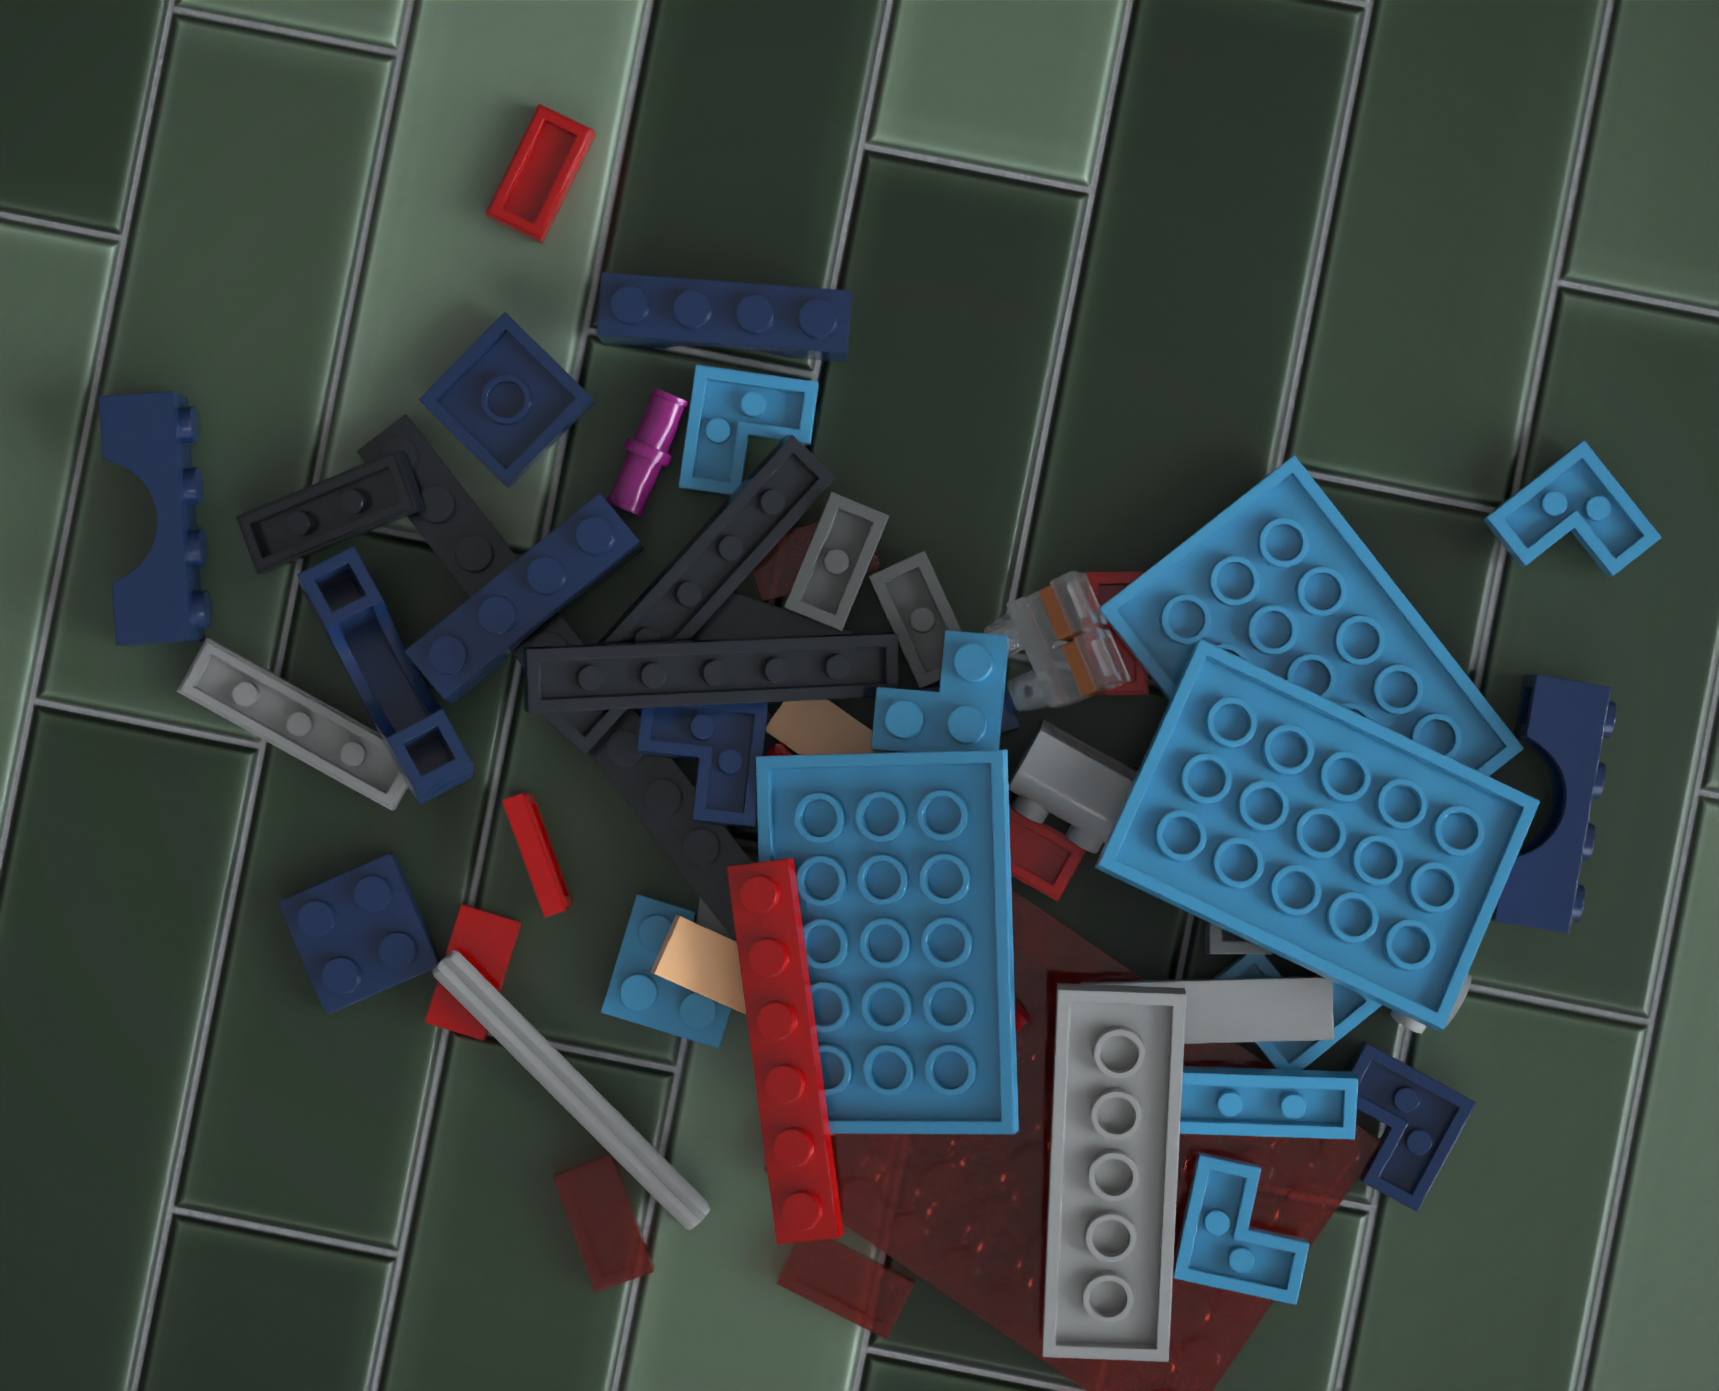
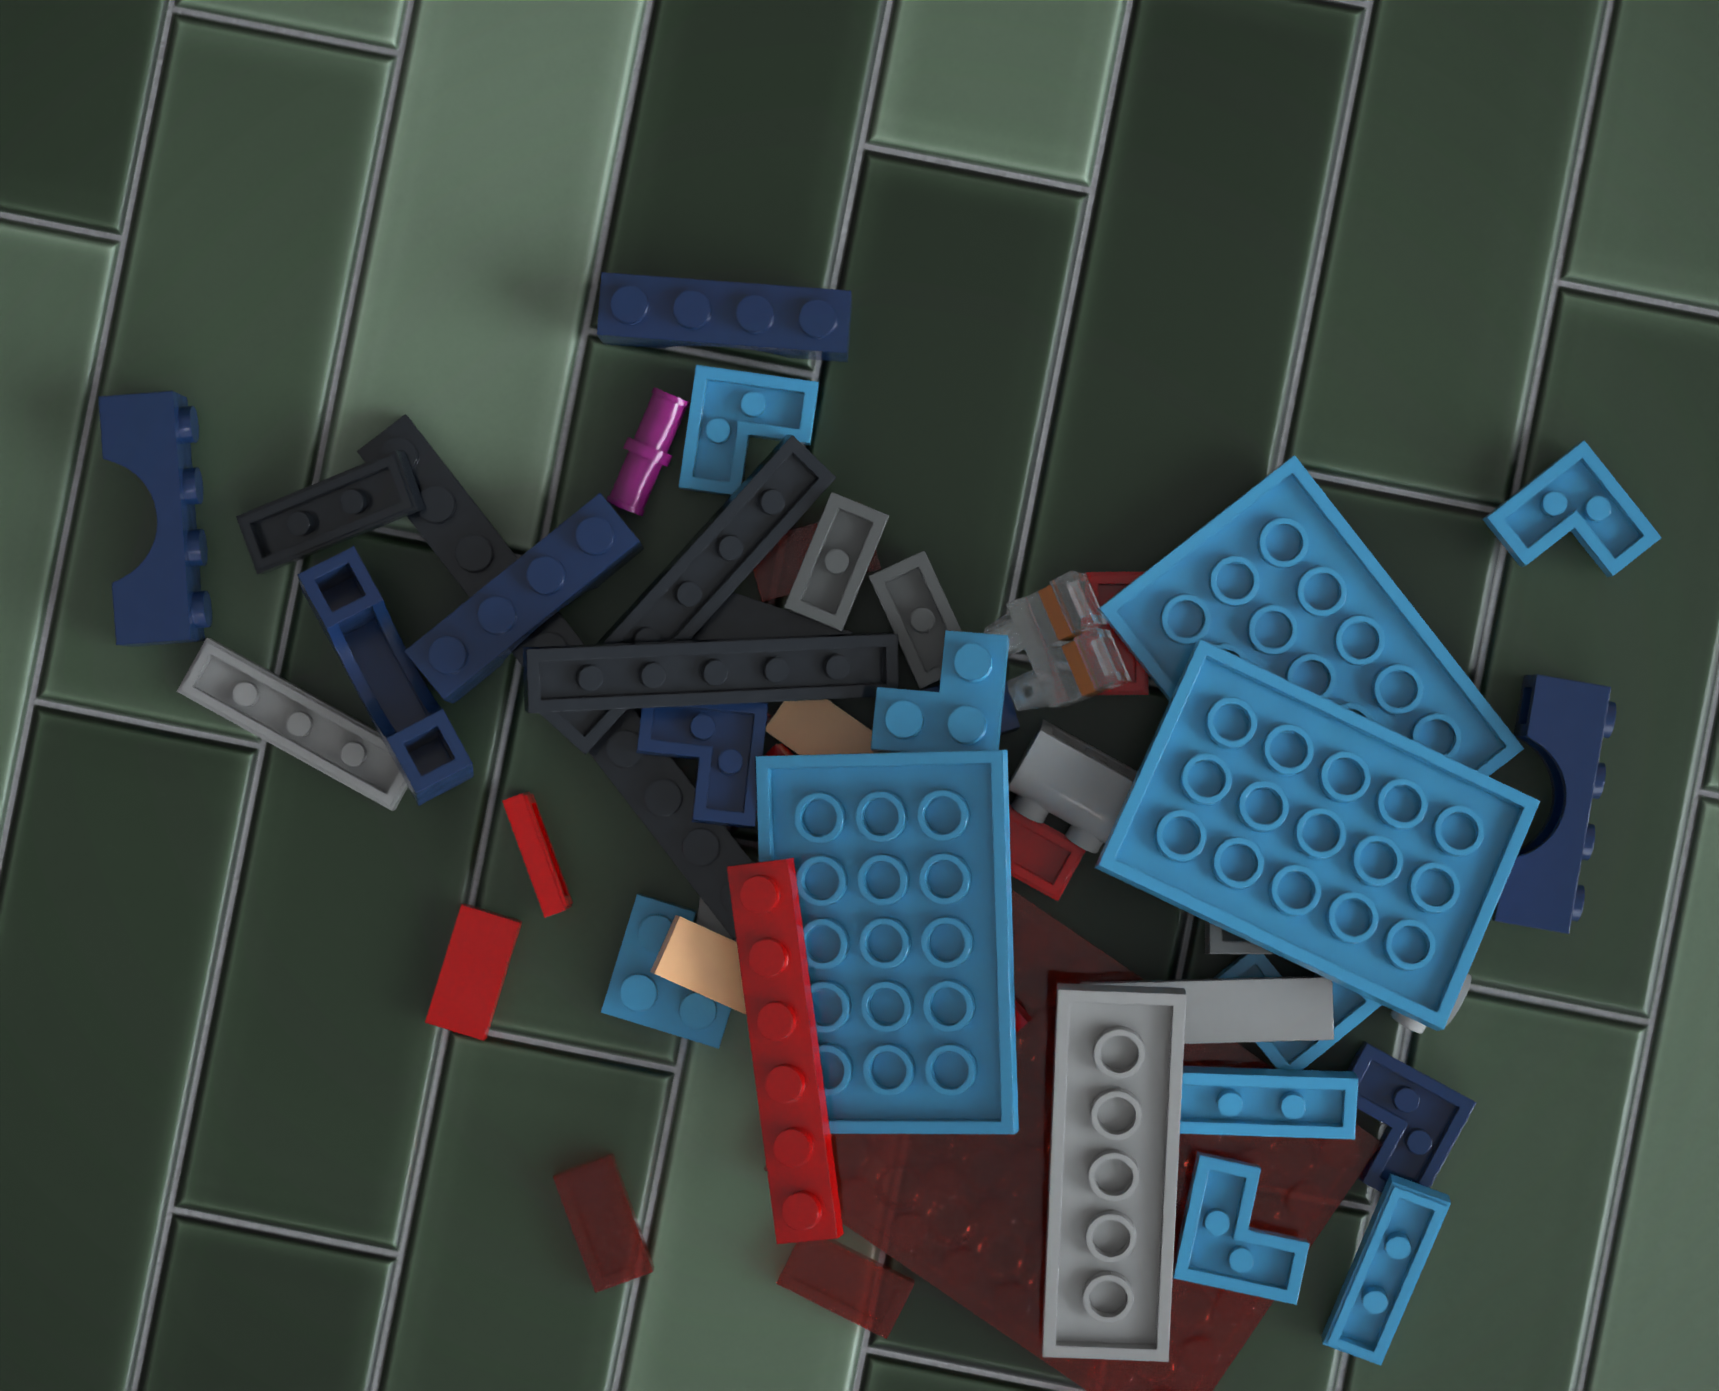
(360, 933): dark blue plate -> none
(506, 400): dark blue plate -> none
(540, 173): red tile -> none
(571, 1089): light grey axle -> none
(1385, 1269): none -> dark azure tile

